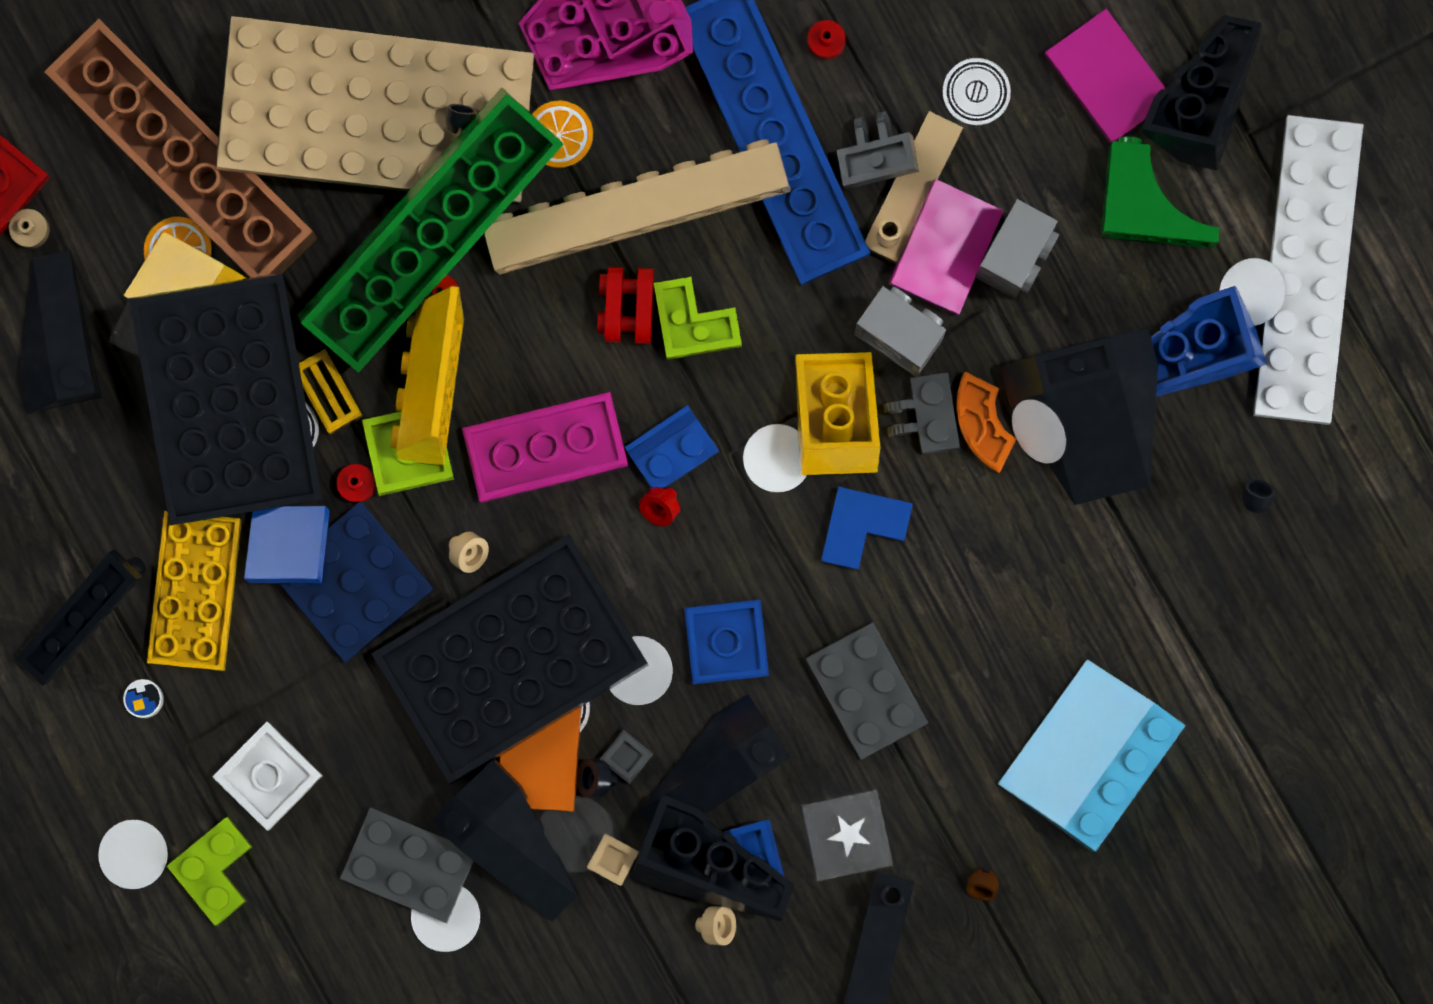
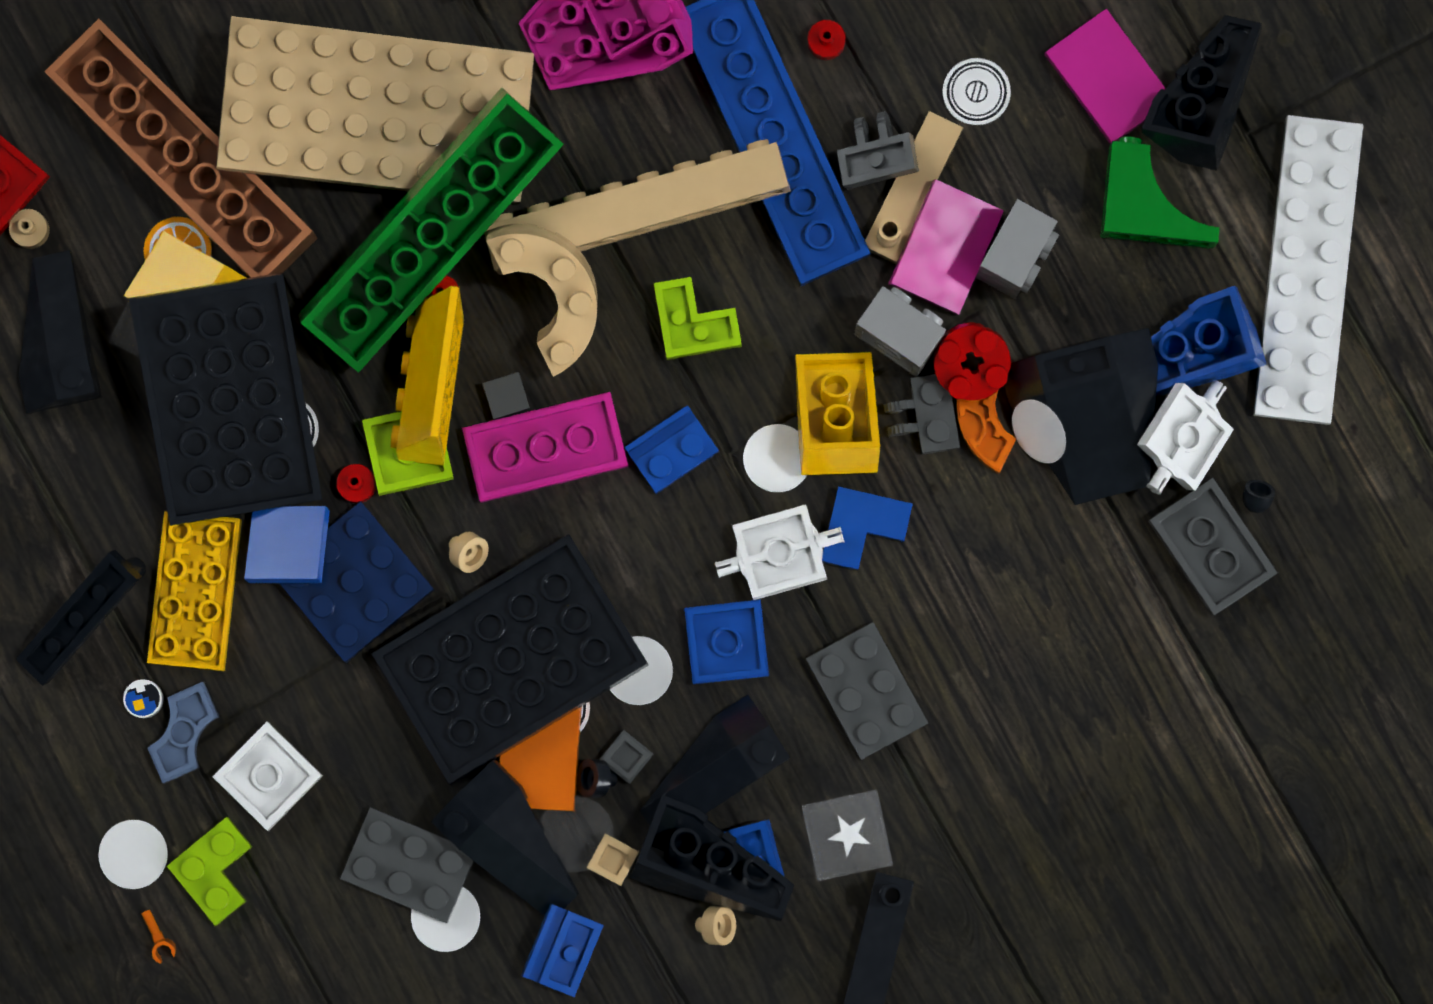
(157, 936): none -> orange hand
(177, 748): none -> sand blue tile
(343, 419): yellow tile -> none
(459, 117): black hinge -> none
(506, 396): none -> dark grey tile
(562, 950): none -> blue plate
(569, 276): none -> tan brick
(571, 127): light orange sticker -> none
(613, 286): red brick -> none
(660, 506): red tile -> none
(779, 552): none -> white plate
(983, 885): reddish brown hinge -> none
(984, 343): none -> red plate
(1091, 755): medium azure slope -> none
(1185, 436): none -> white plate
(1212, 547): none -> dark grey plate
(1259, 286): white sticker -> none

